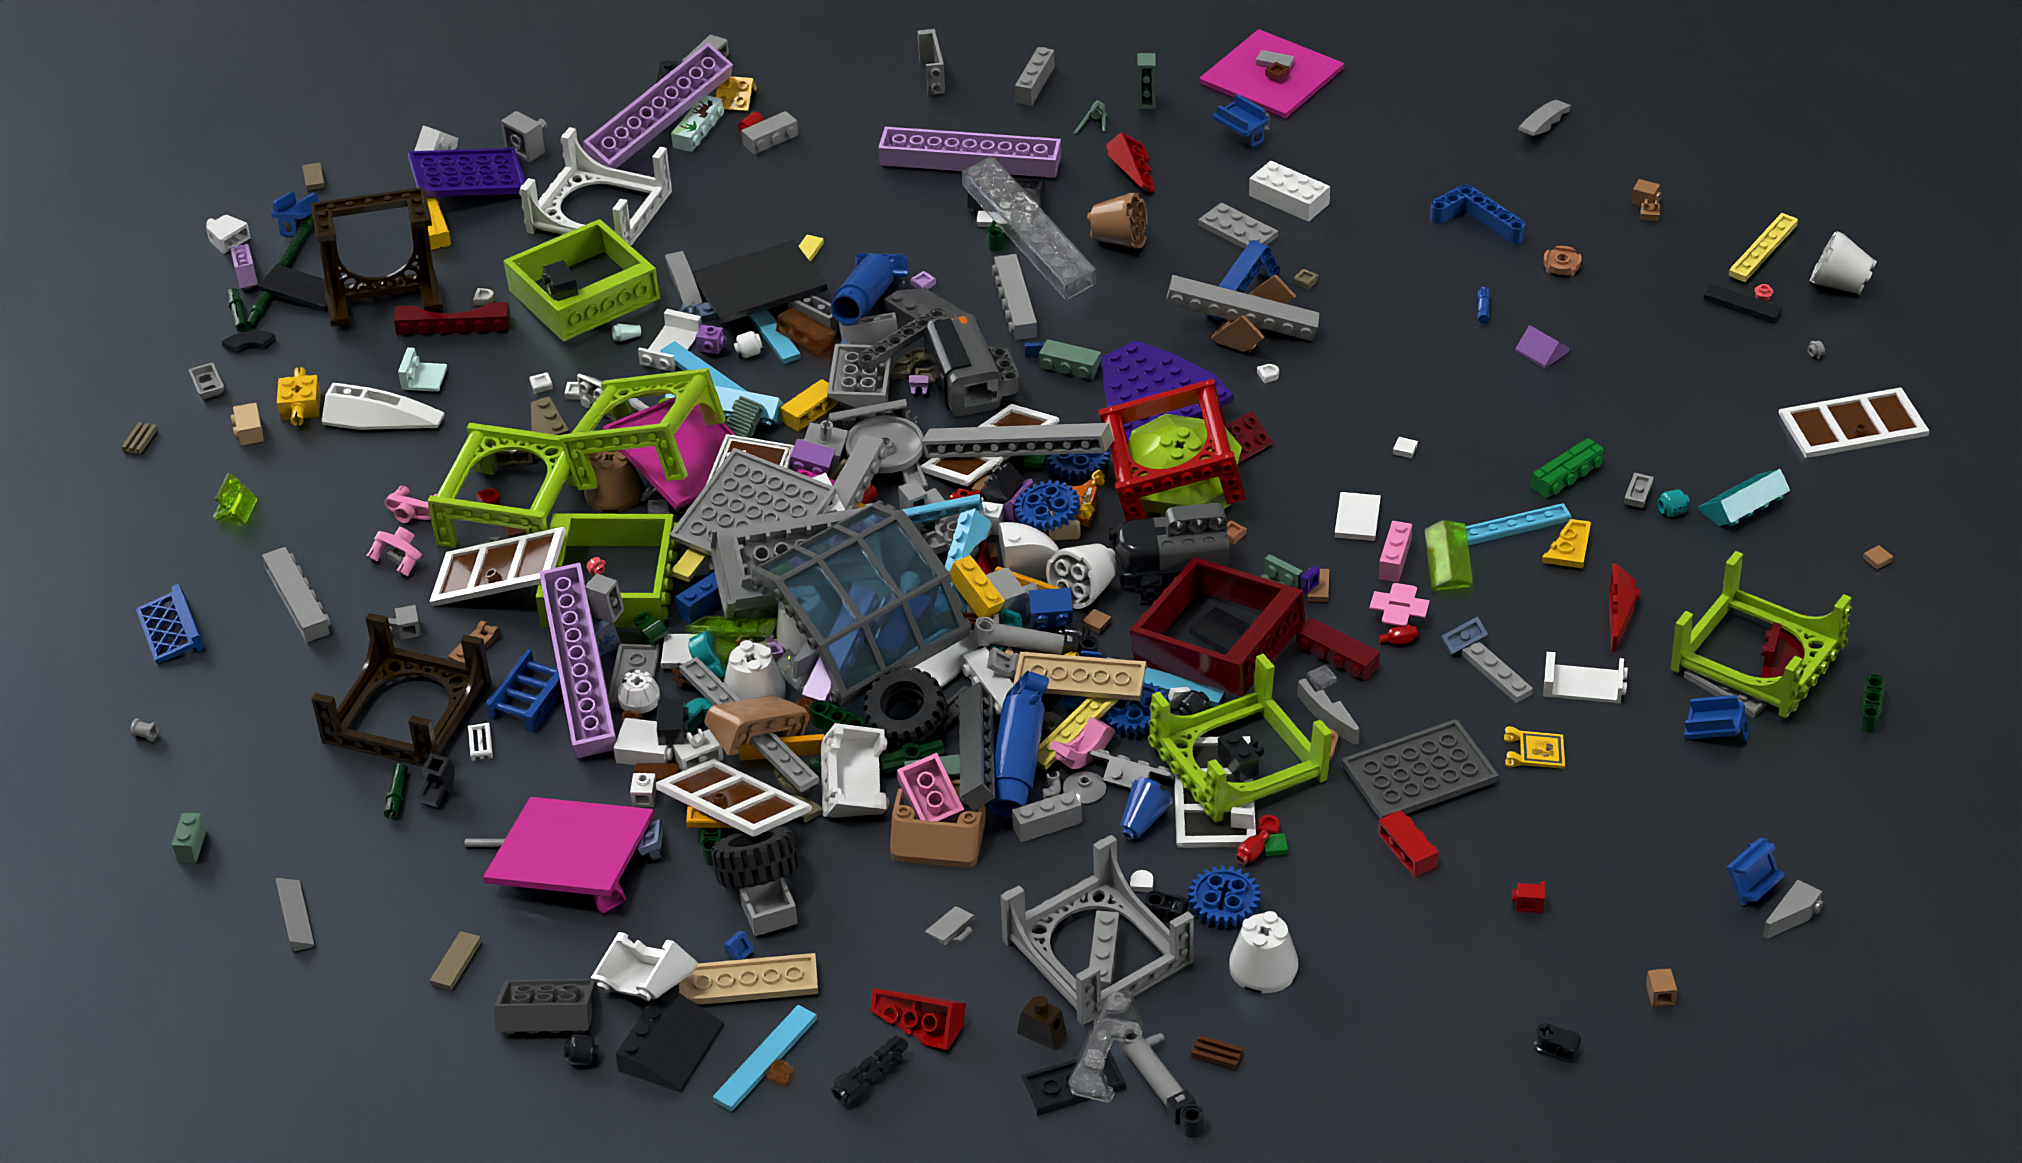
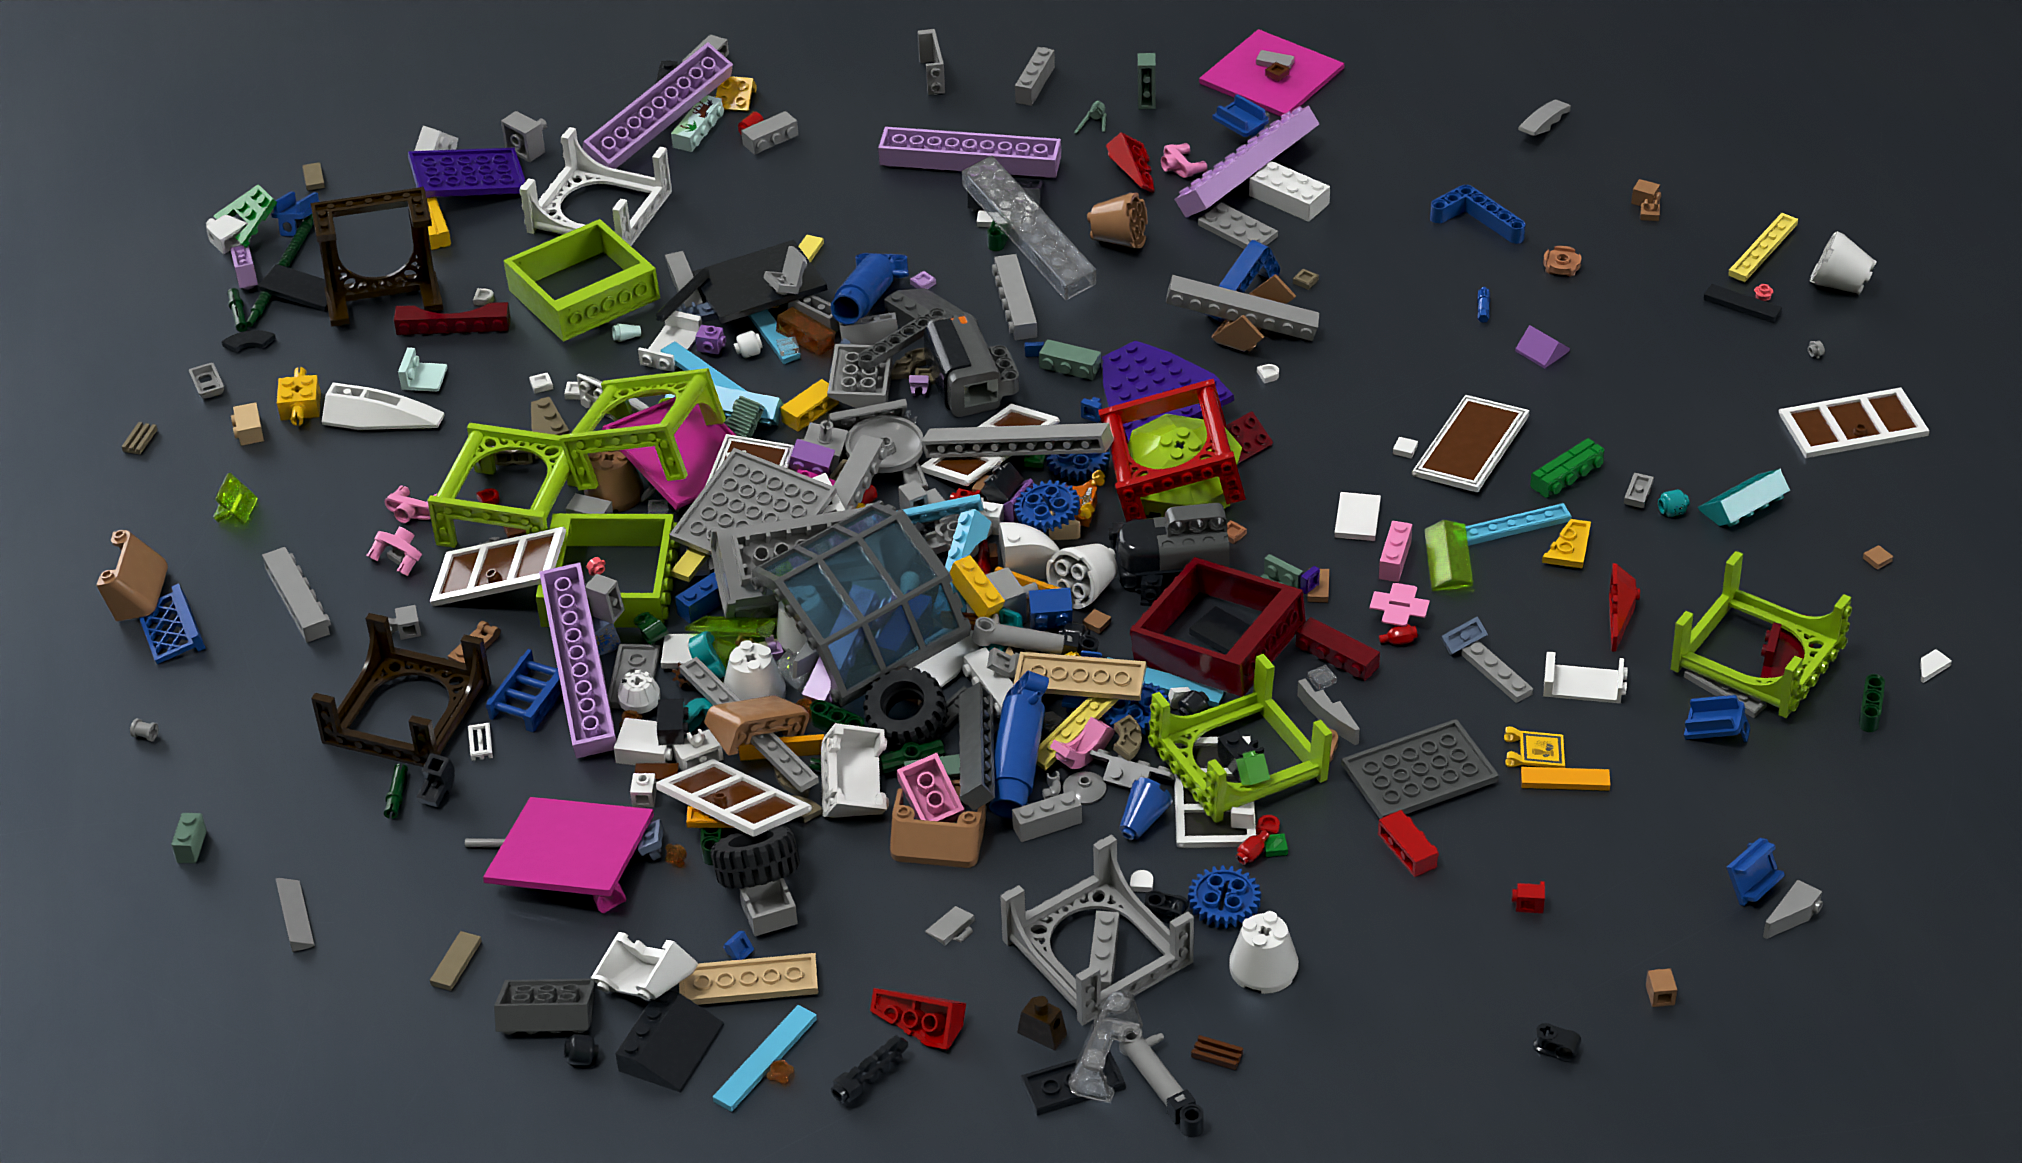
(136, 582): none -> medium nougat windscreen
(253, 208): none -> wing
(559, 280): black brick -> none
(588, 505): none -> light grey brick
(676, 854): none -> clear orange plate
(682, 295): none -> black axle
(787, 346): none -> clear tile
(791, 277): none -> light grey bracket
(1090, 409): none -> blue tile
(1129, 737): none -> dark tan tile
(1174, 160): none -> bright pink connector
(1246, 161): none -> lavender brick
(1252, 768): none -> bright green brick
(1471, 443): none -> reddish brown door
(1565, 778): none -> light orange tile
(1933, 664): none -> white tile

